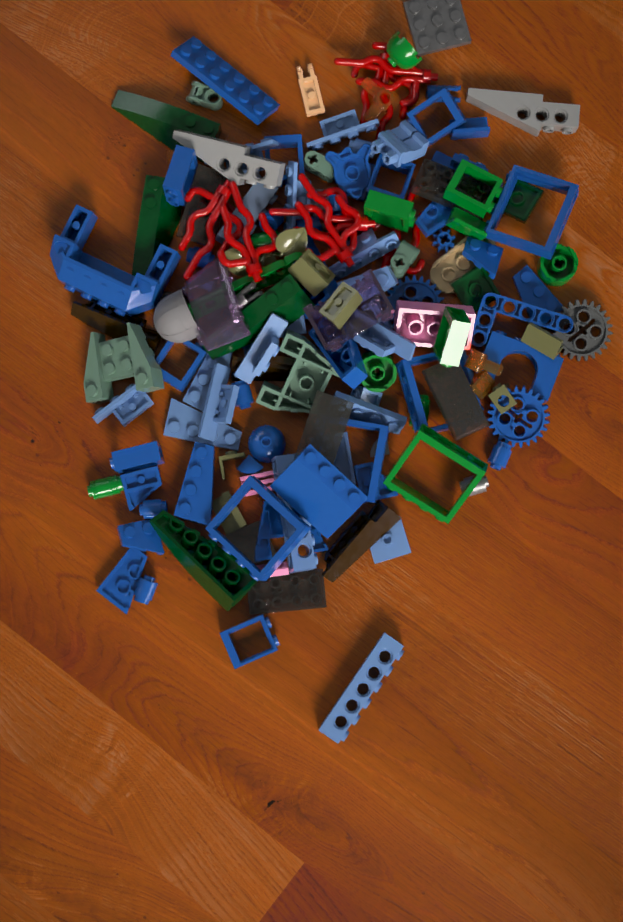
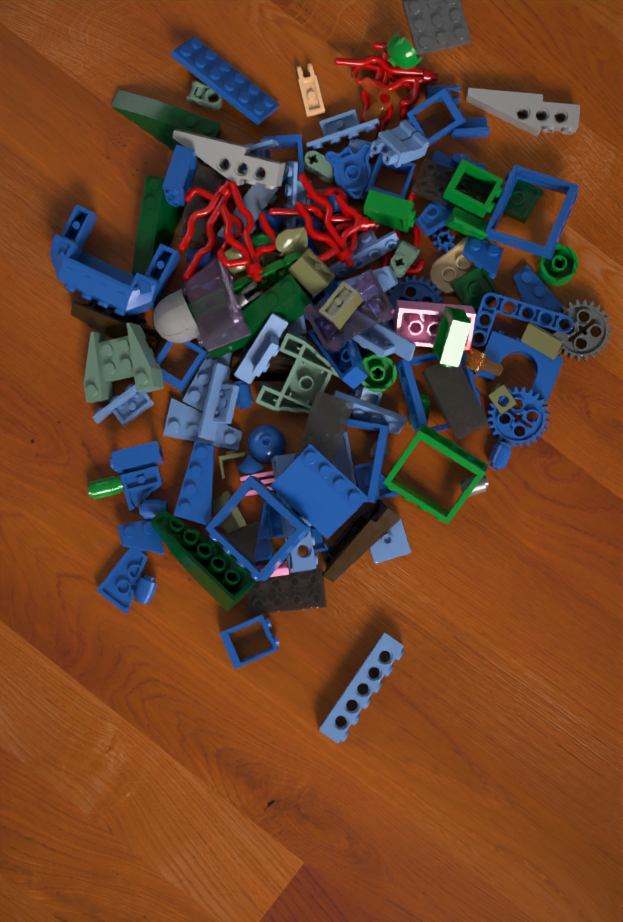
(482, 384): clear orange slope -> none

